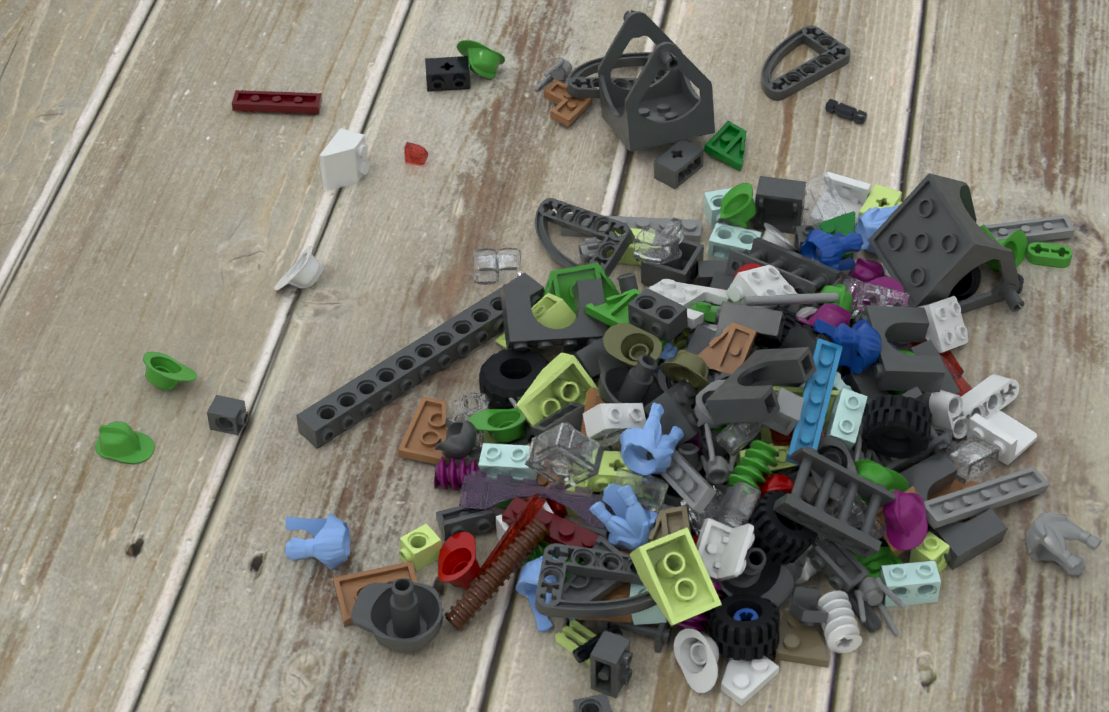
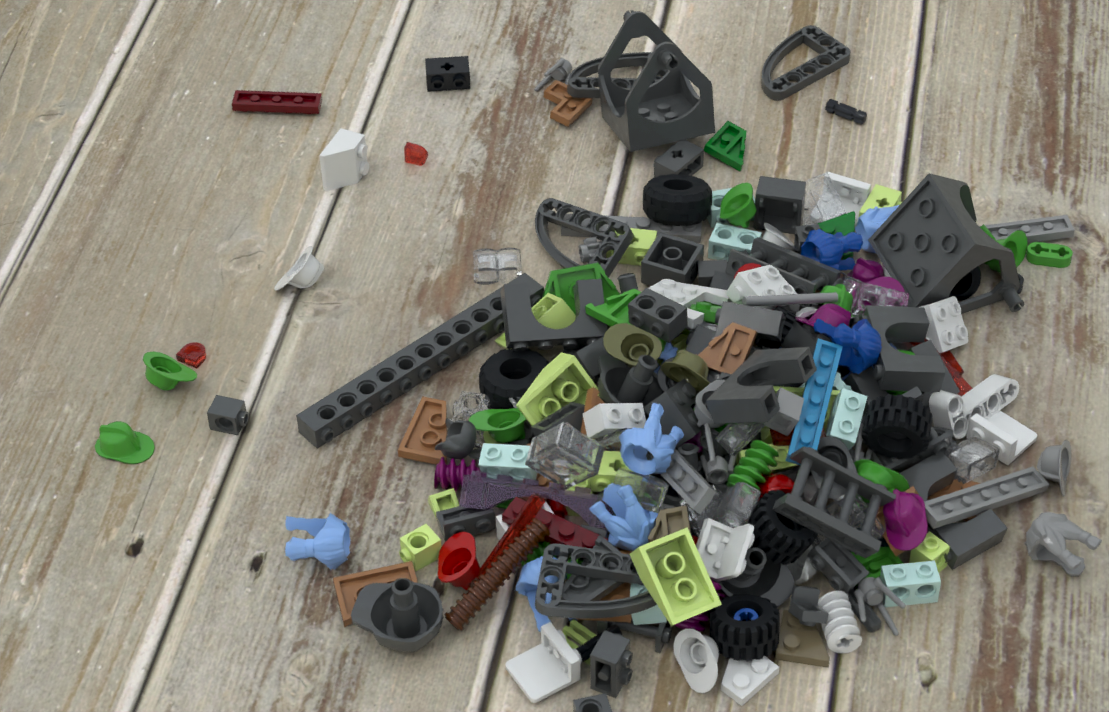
(192, 354): none -> clear red tile
(443, 500): none -> yellowish green slope
(481, 58): bright green piece -> none
(547, 666): none -> white bracket
(657, 245): clear brick -> none
(677, 200): none -> black tyre
(1055, 464): none -> light grey piece

